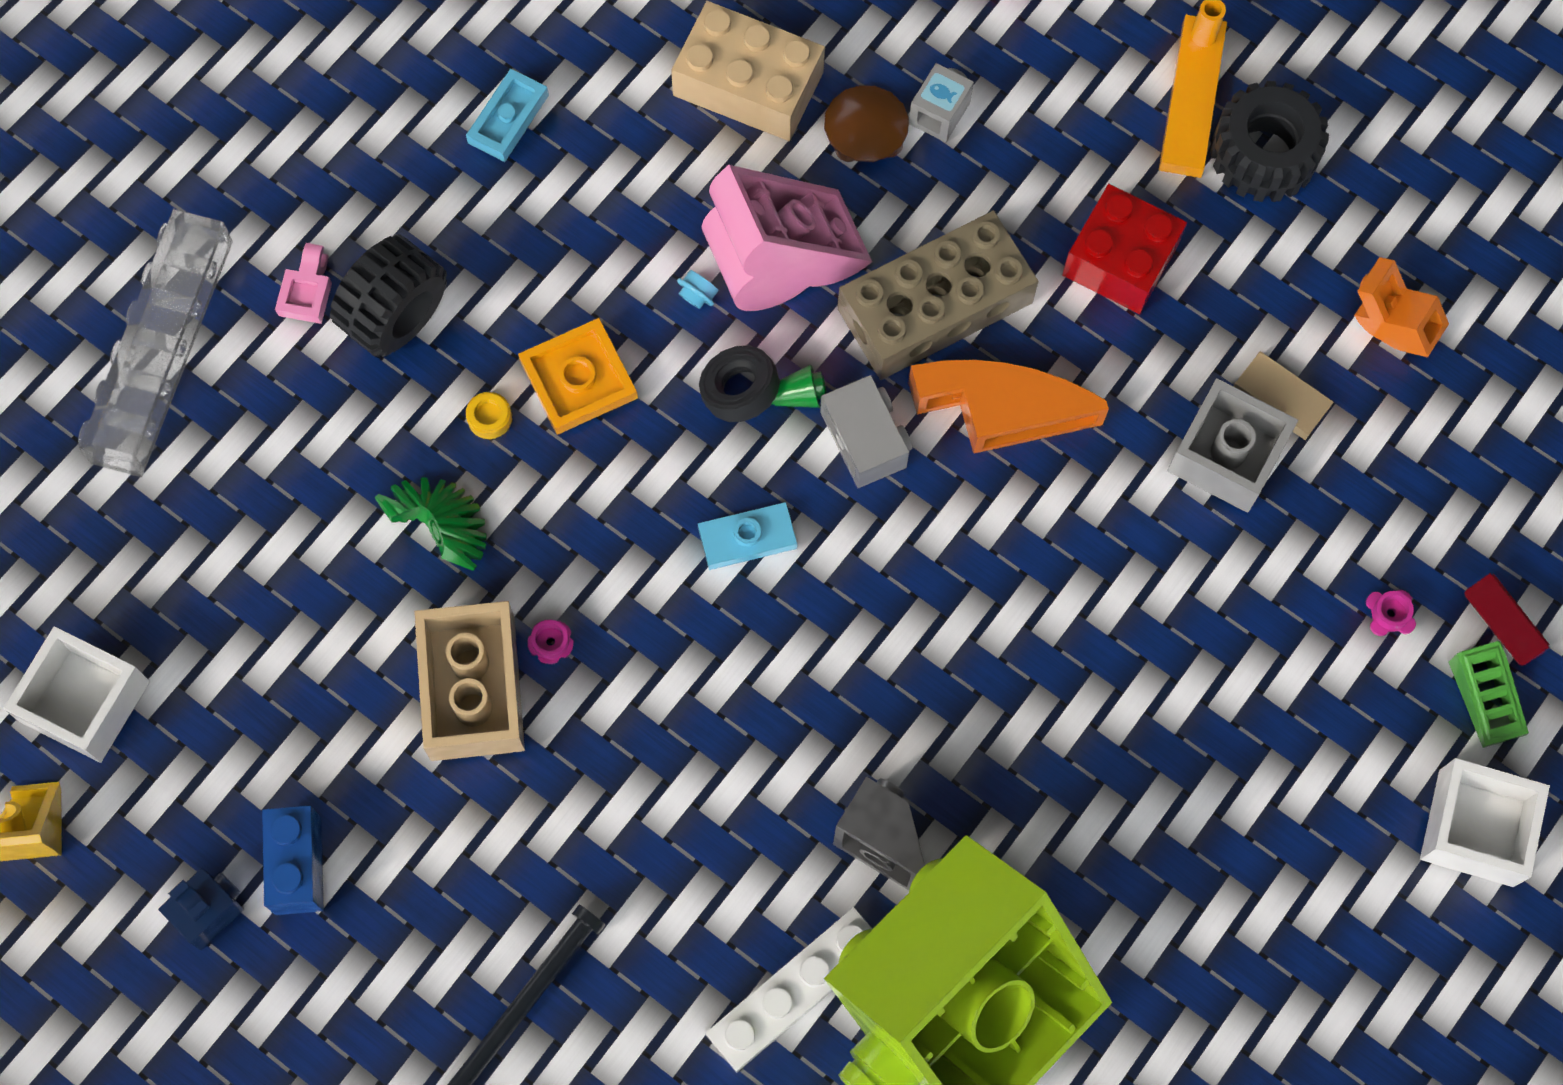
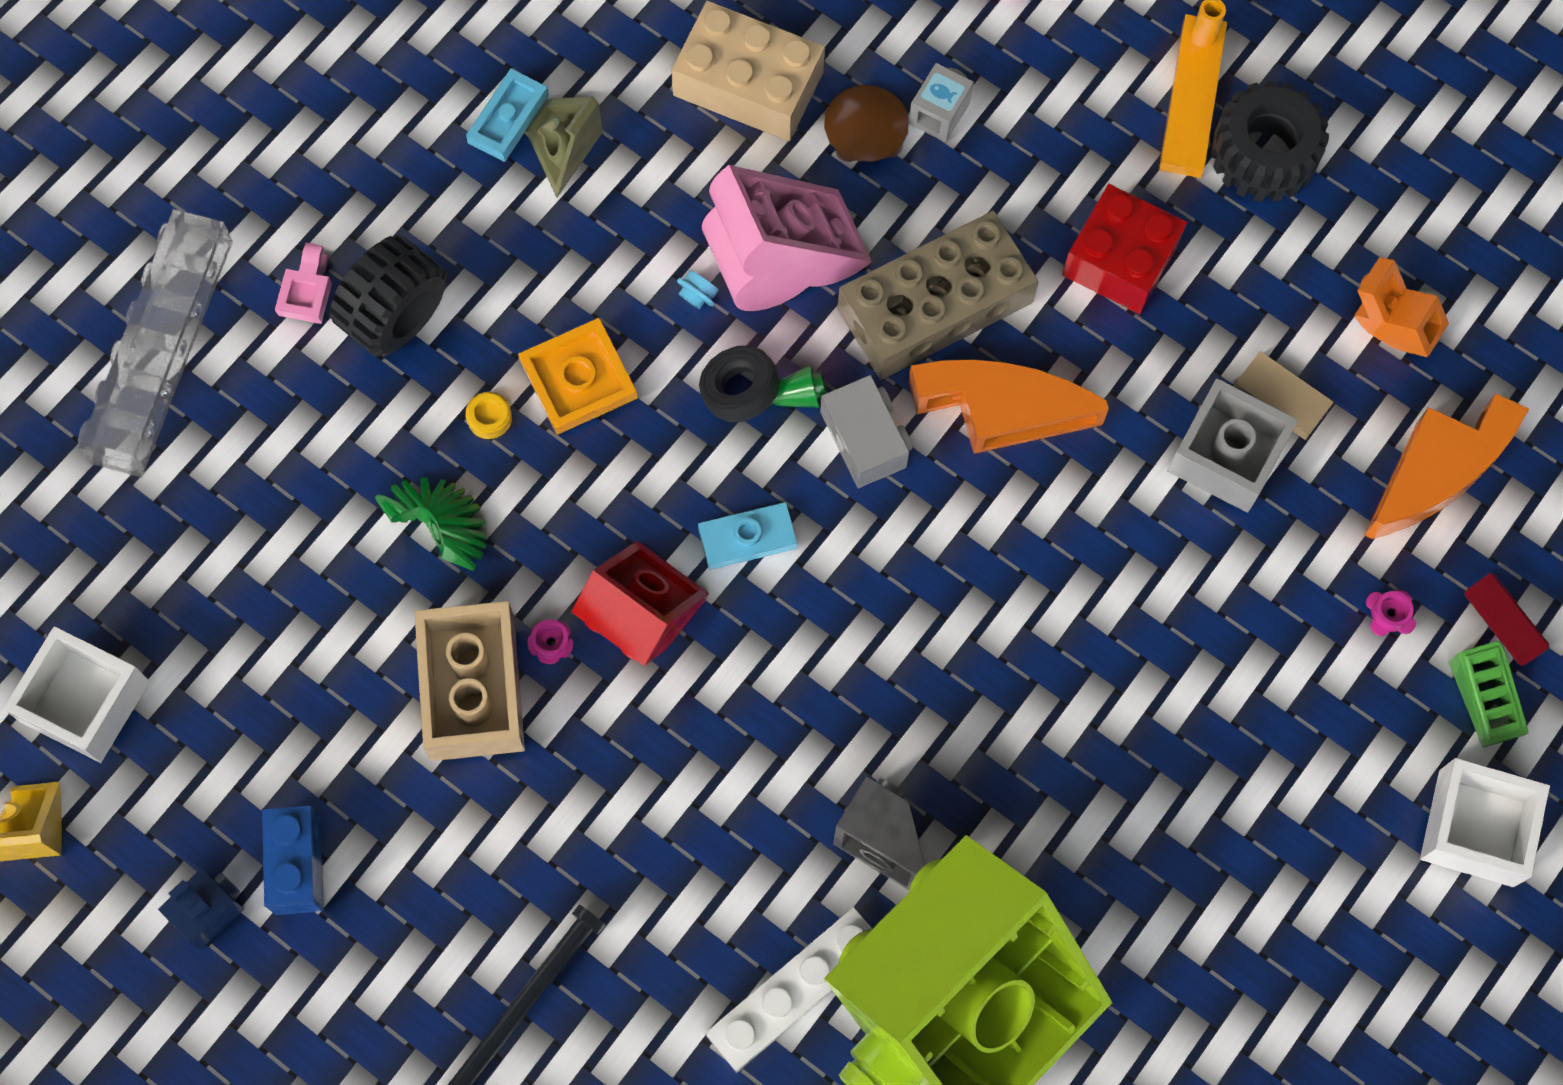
(564, 136): none -> olive slope
(638, 602): none -> red slope
(1443, 463): none -> orange slope

